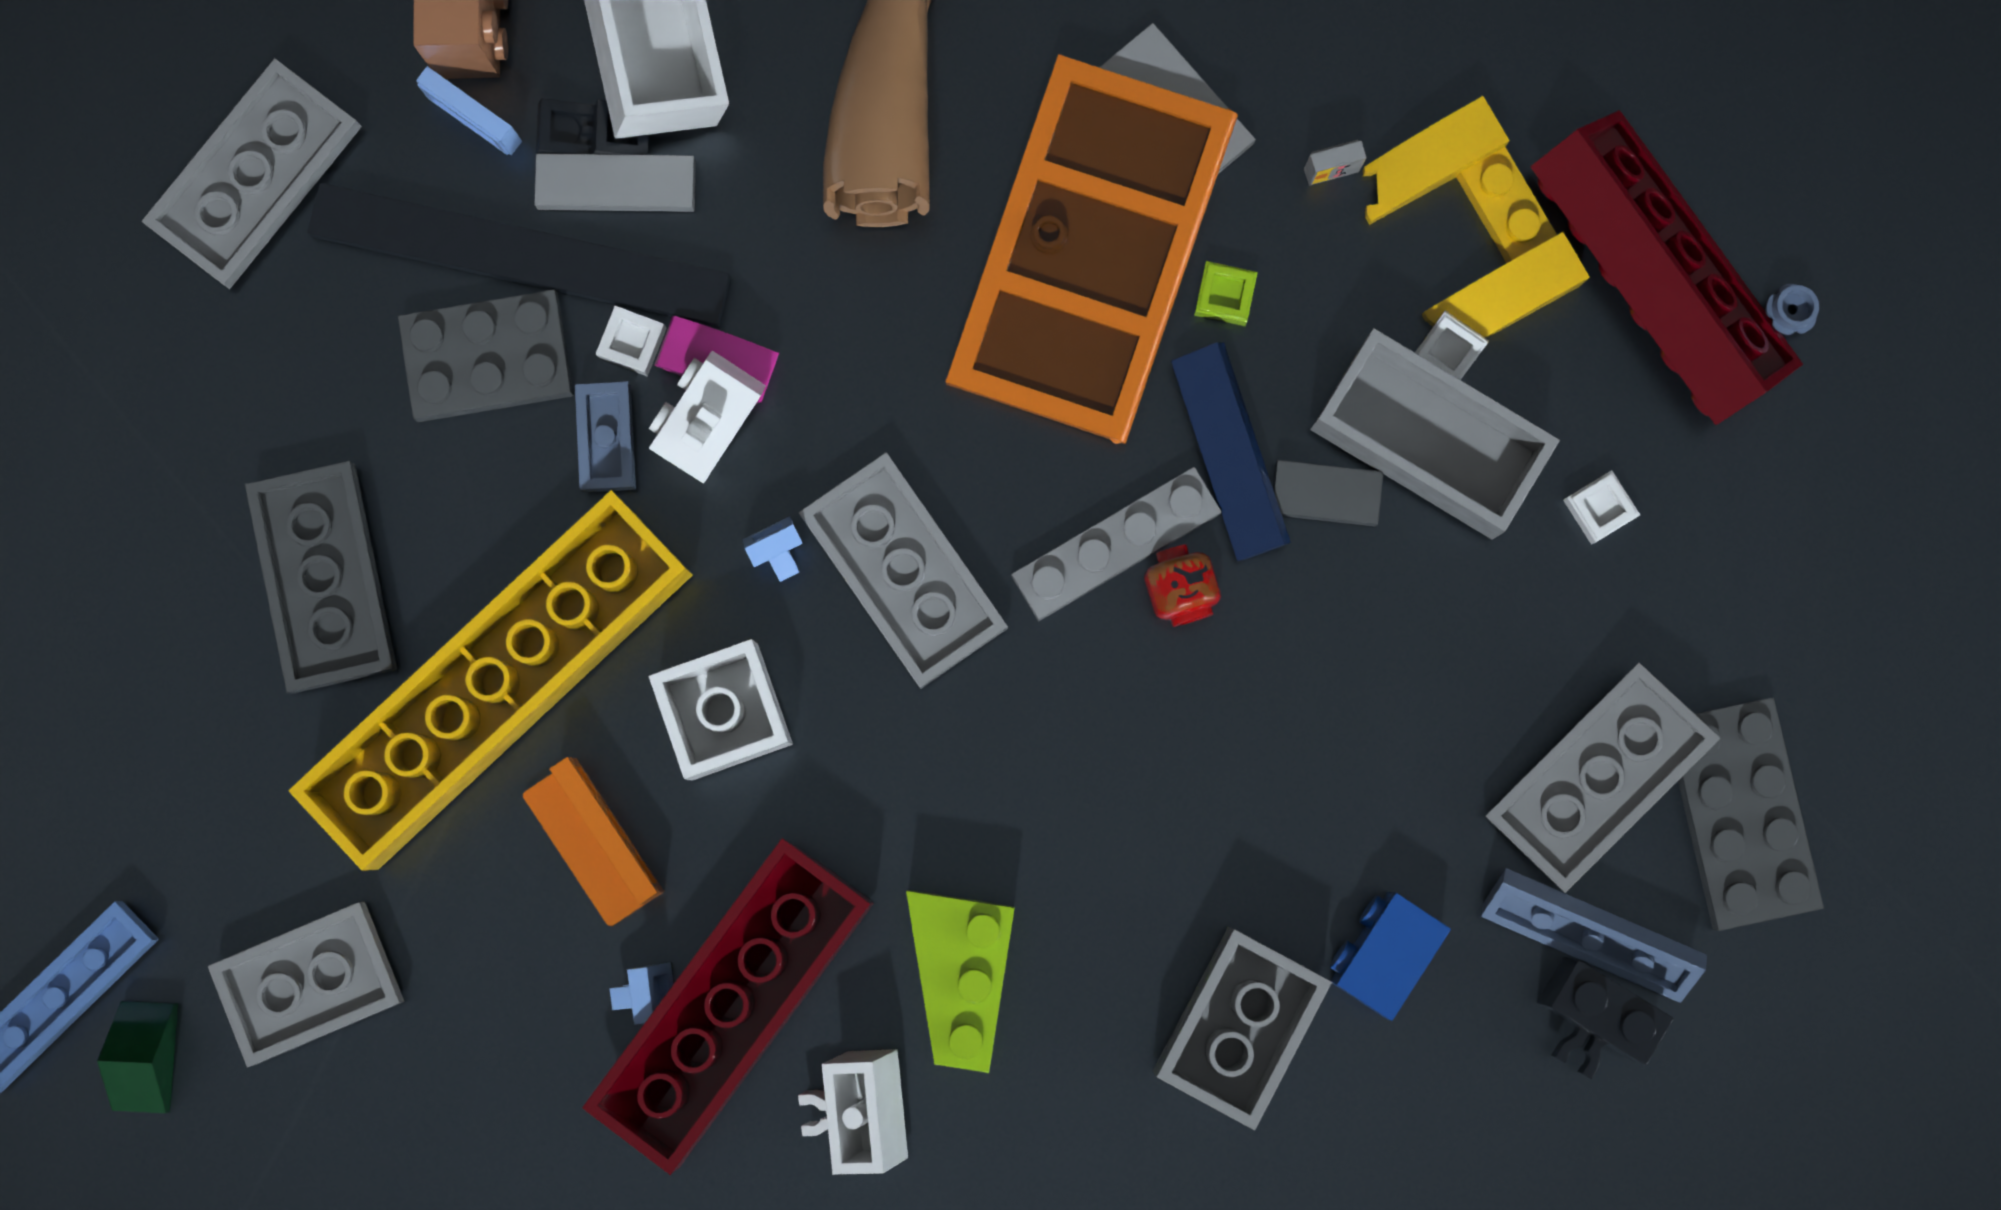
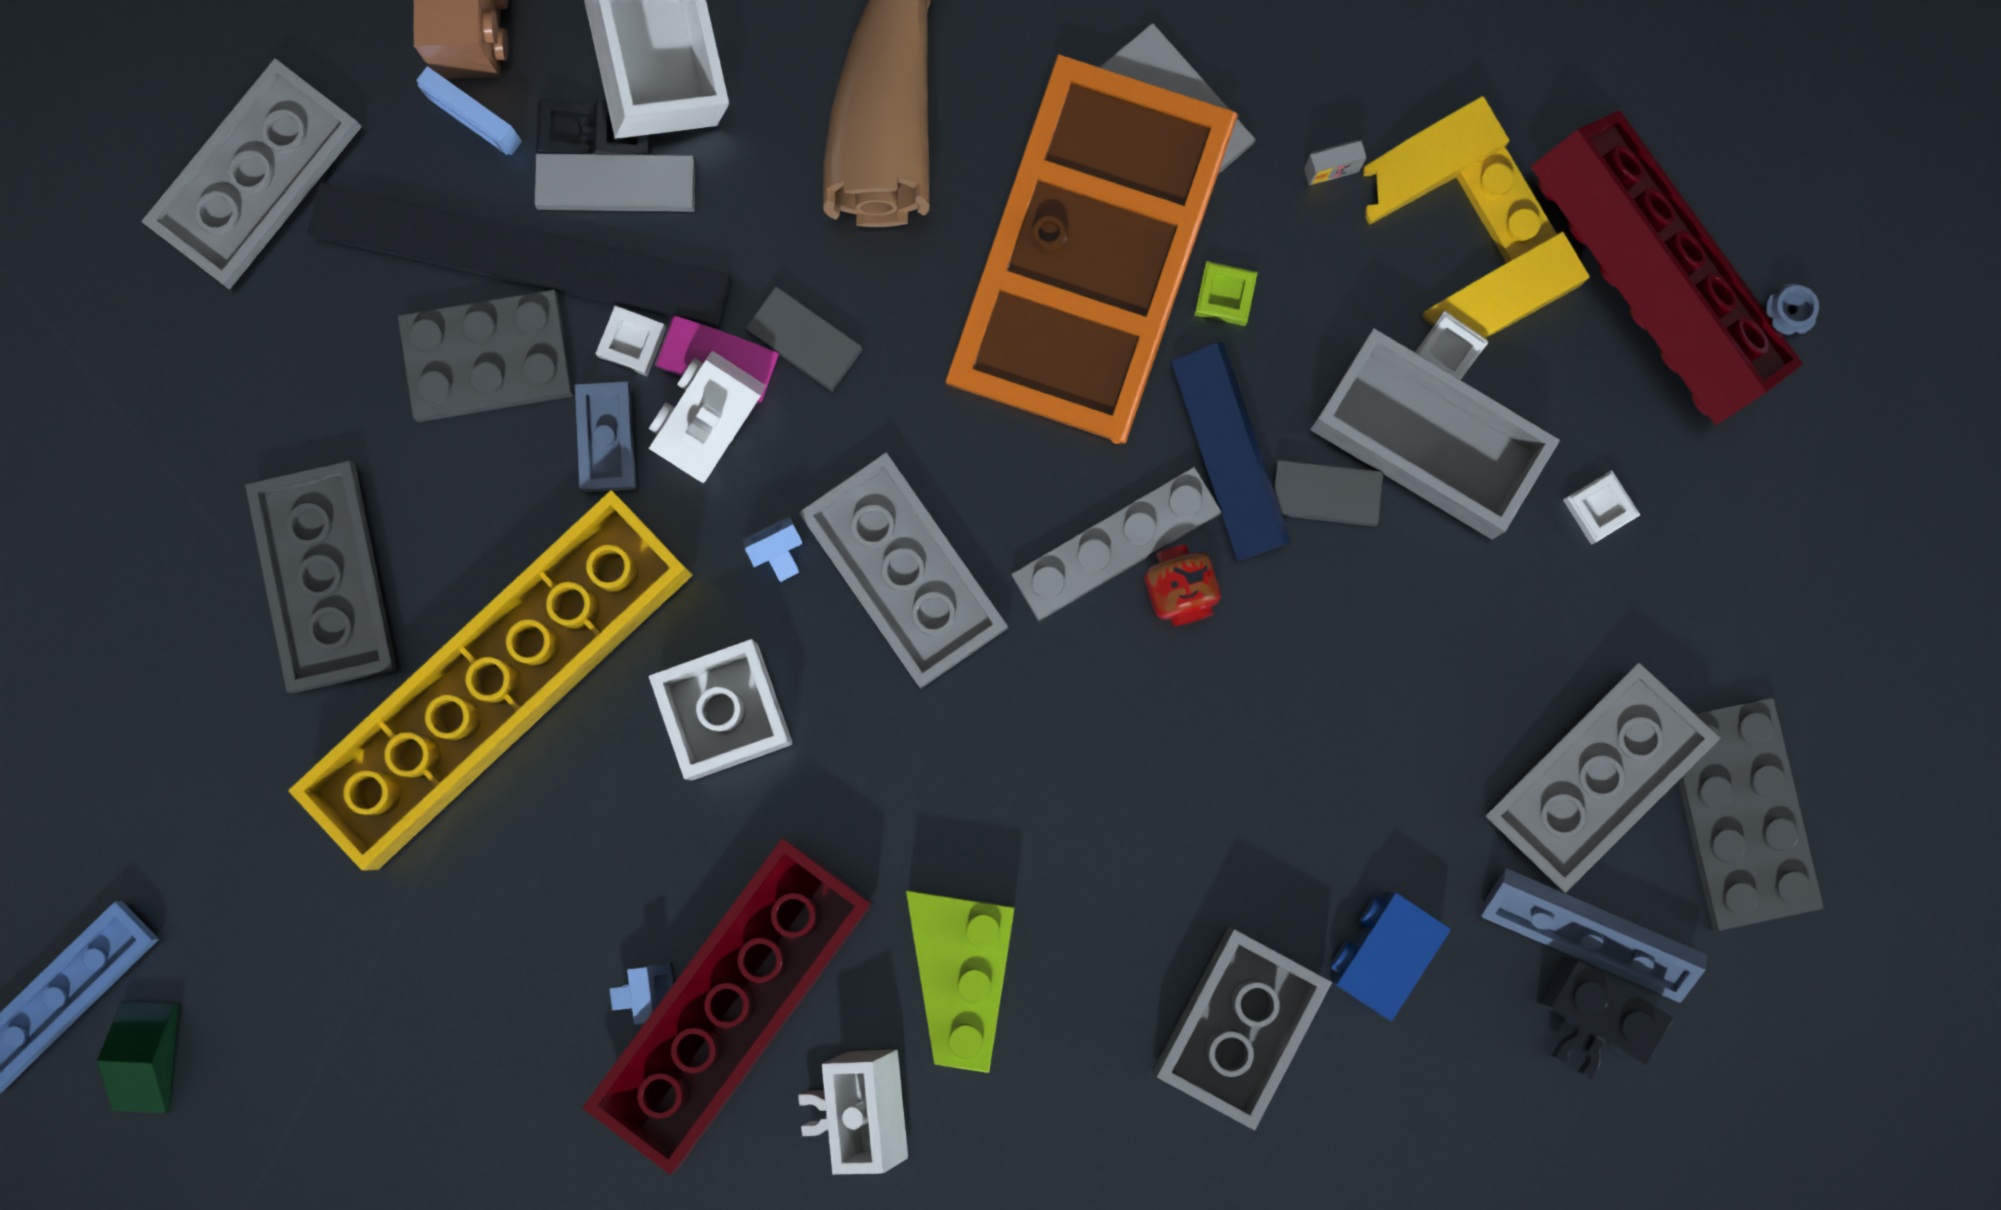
(305, 984): light grey plate -> none
(592, 842): orange panel -> none
(804, 339): none -> dark grey tile

